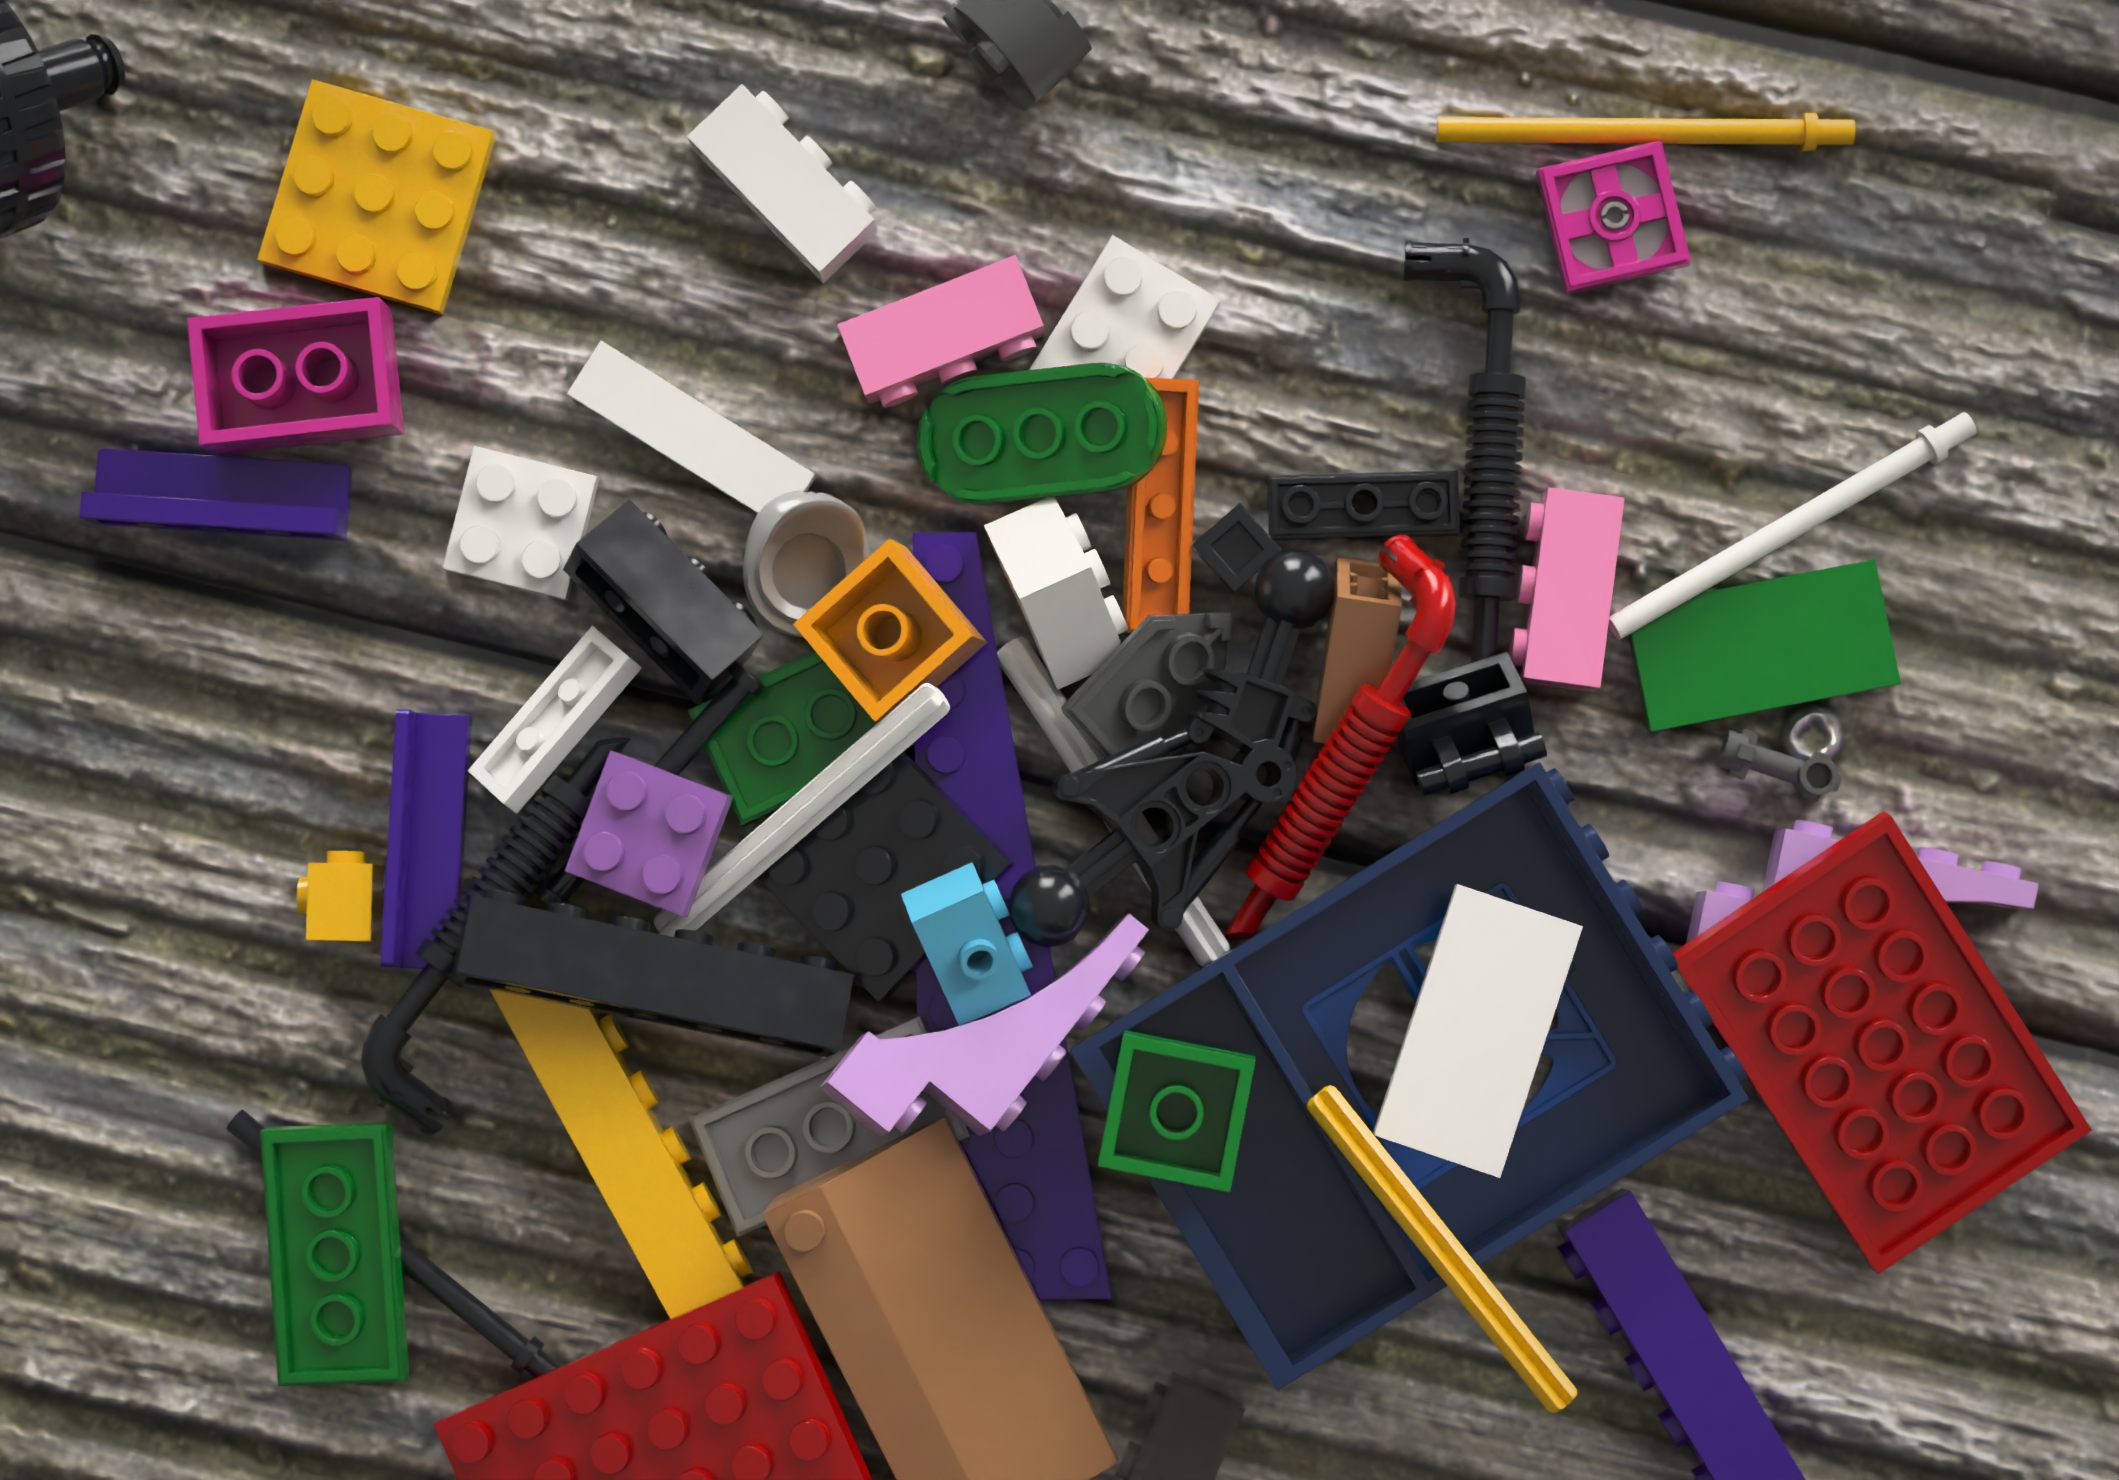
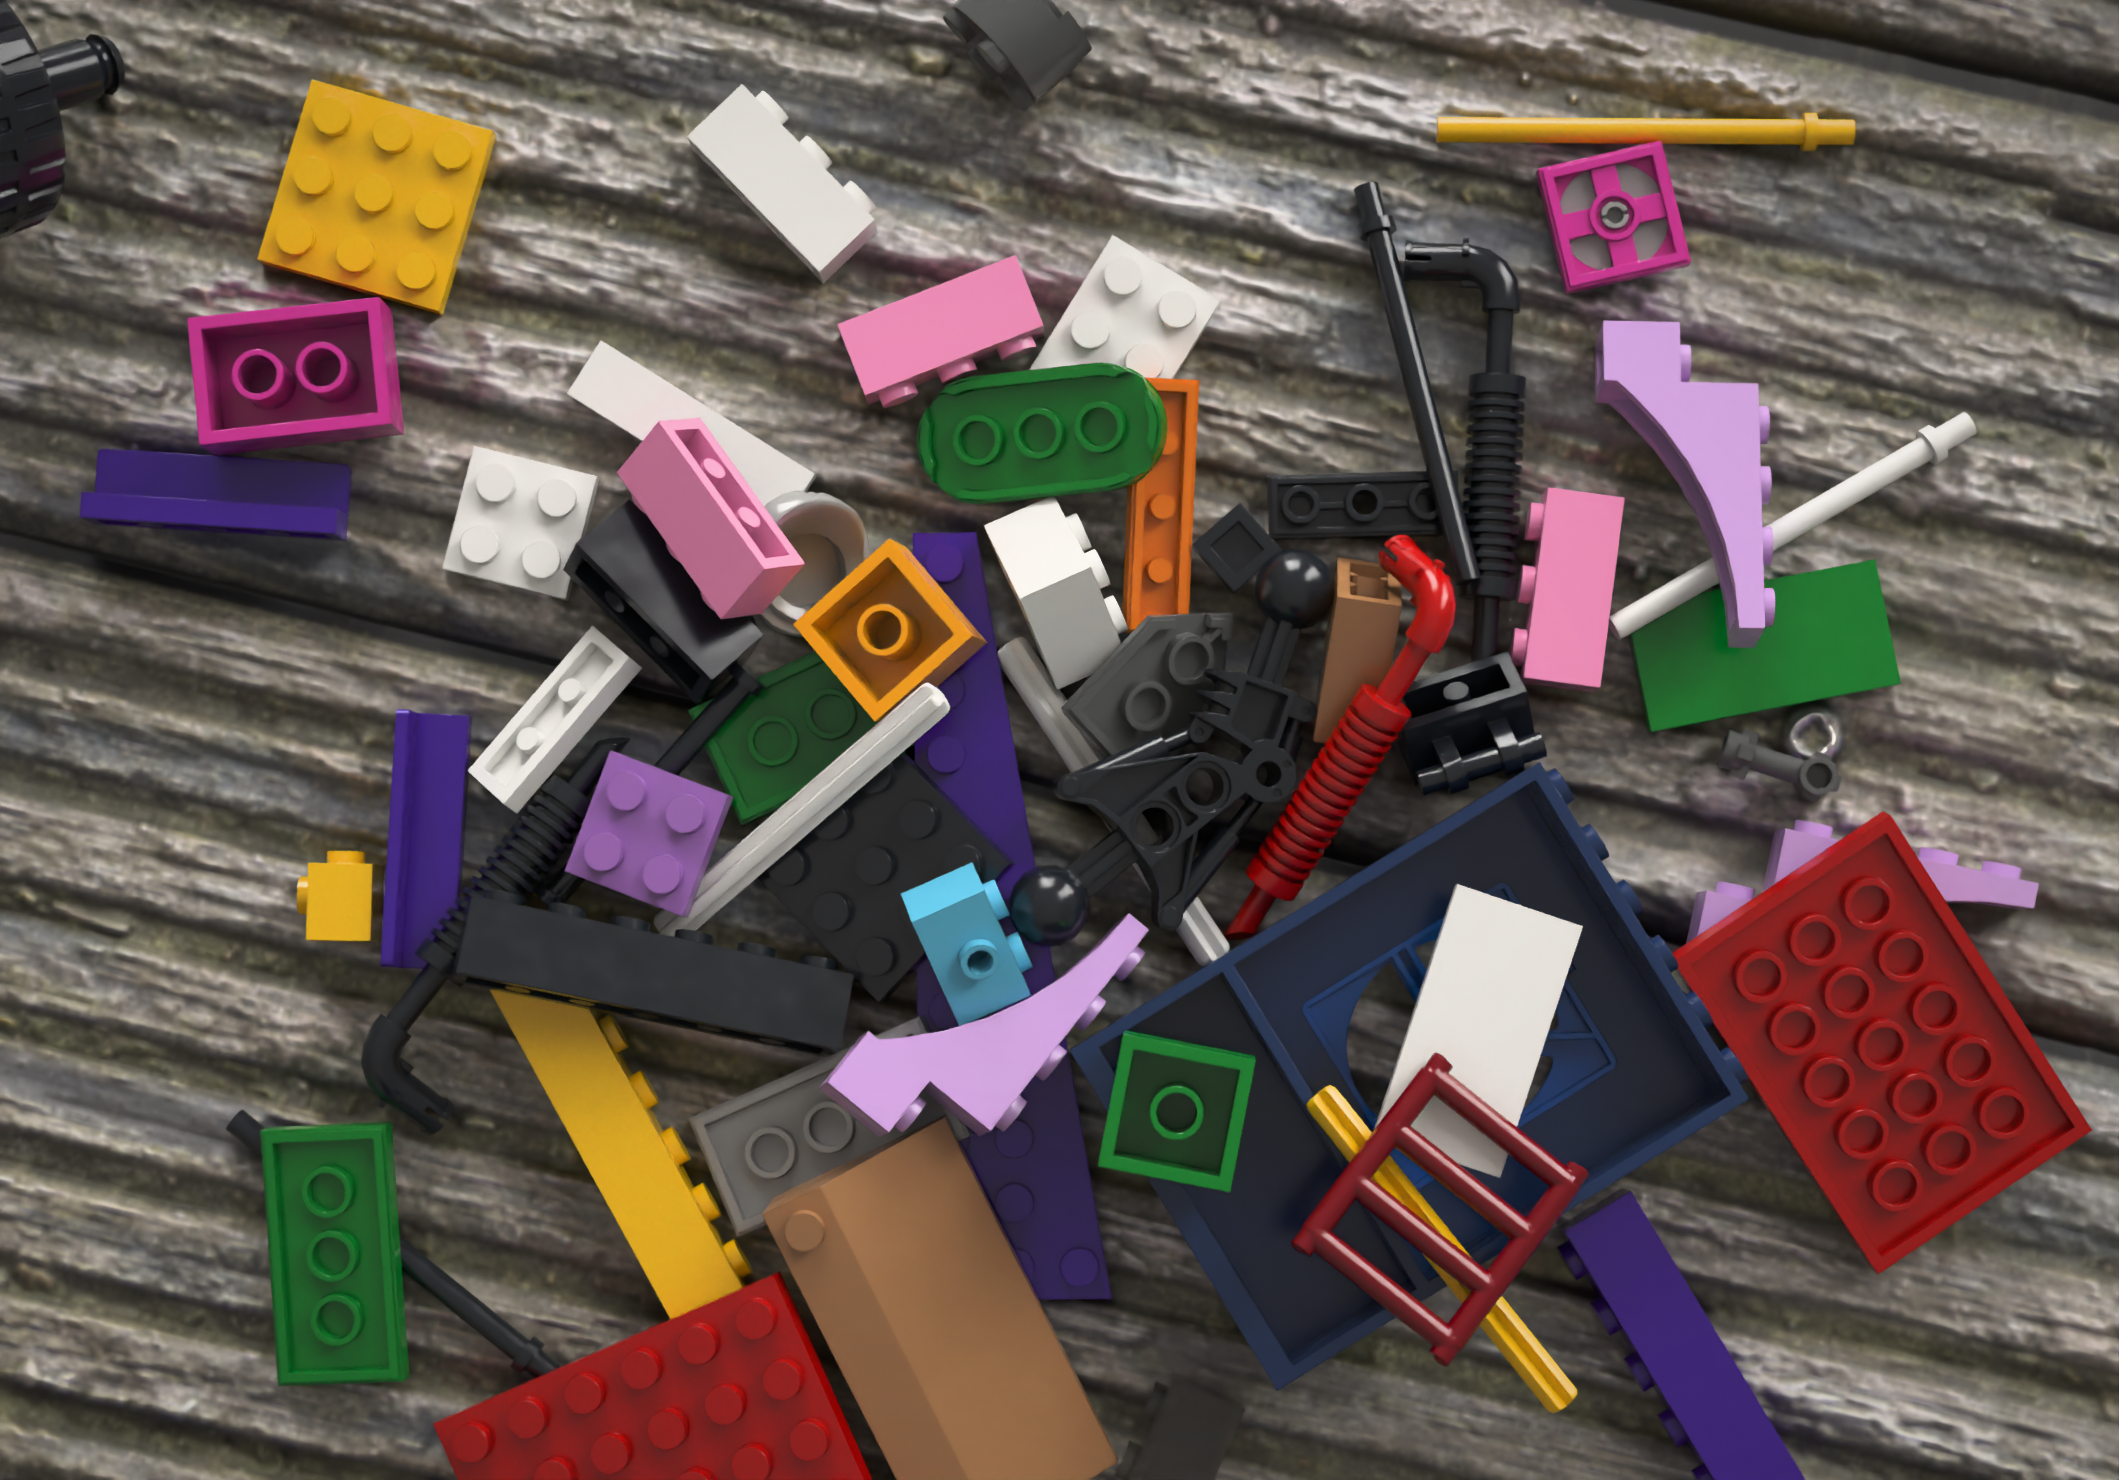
(710, 518): none -> bright pink brick
(1377, 231): none -> black bar
(1523, 1232): none -> dark red bar
(1709, 445): none -> lavender arch

